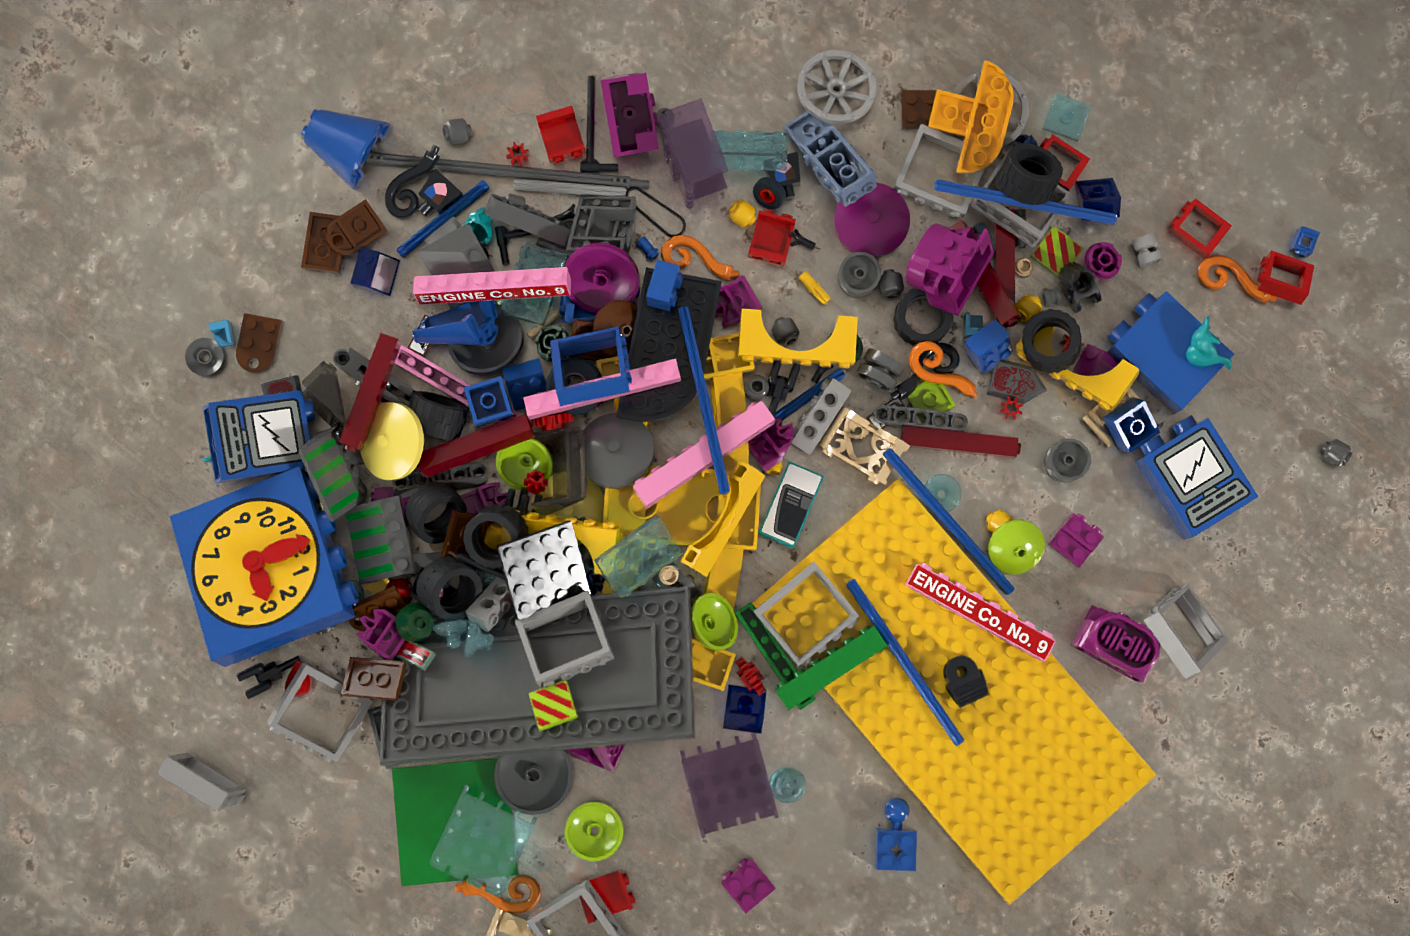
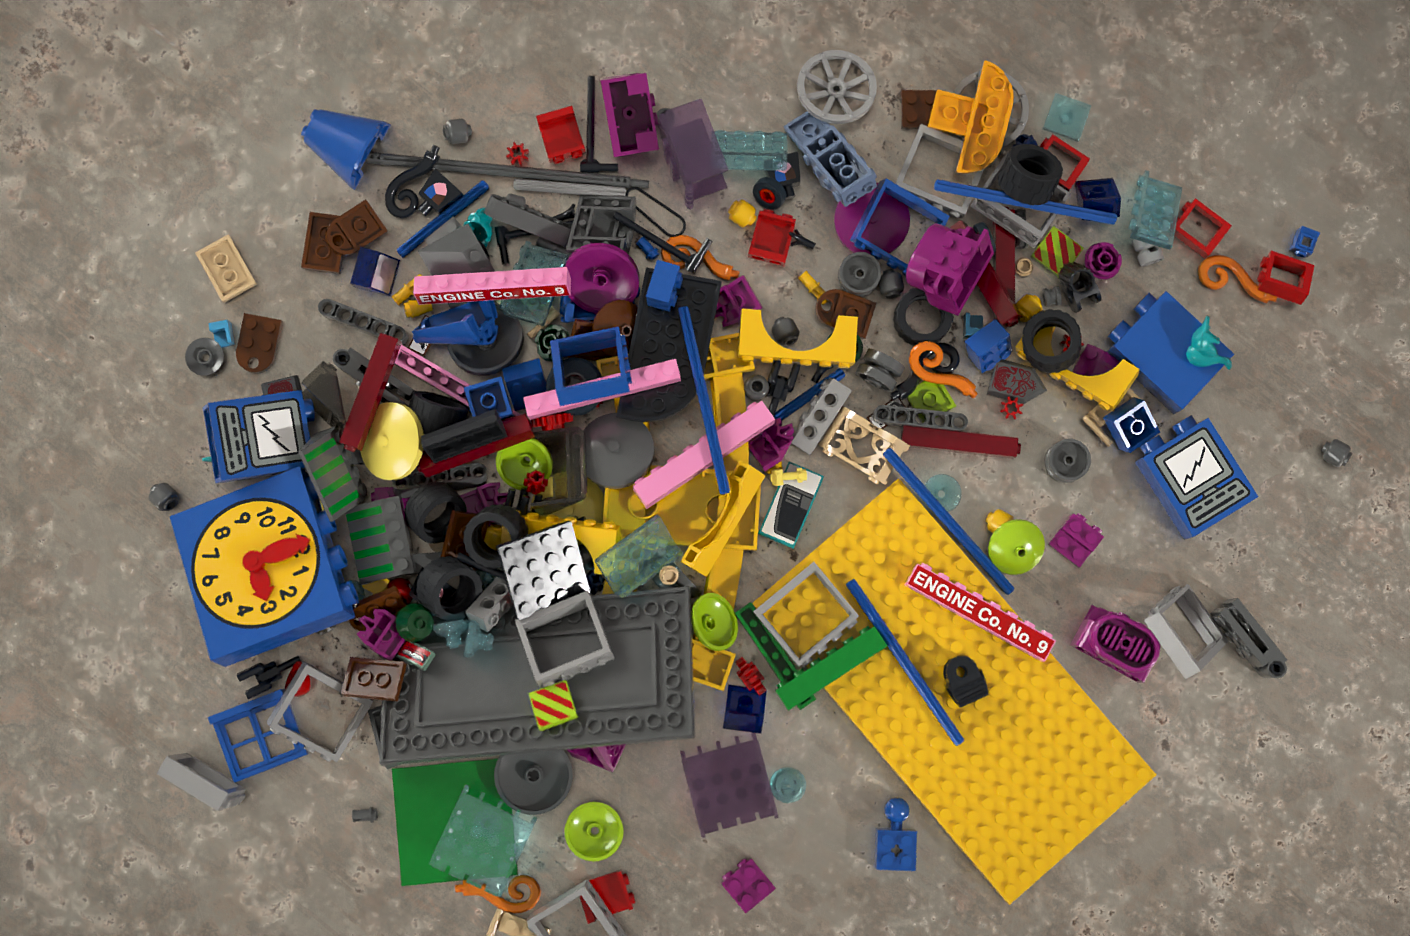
(163, 497): none -> dark grey head
(226, 268): none -> tan plate
(250, 709): none -> blue window
(356, 315): none -> dark grey beam
(365, 815): none -> dark grey pin
(404, 292): none -> yellow axle
(413, 309): none -> yellow cone
(463, 436): none -> black piece
(692, 261): none -> black bar
(777, 476): none -> light yellow bar
(846, 304): none -> reddish brown plate
(906, 198): none -> blue window
(1155, 211): none -> clear light blue bracket
(1250, 639): none -> dark grey hinge

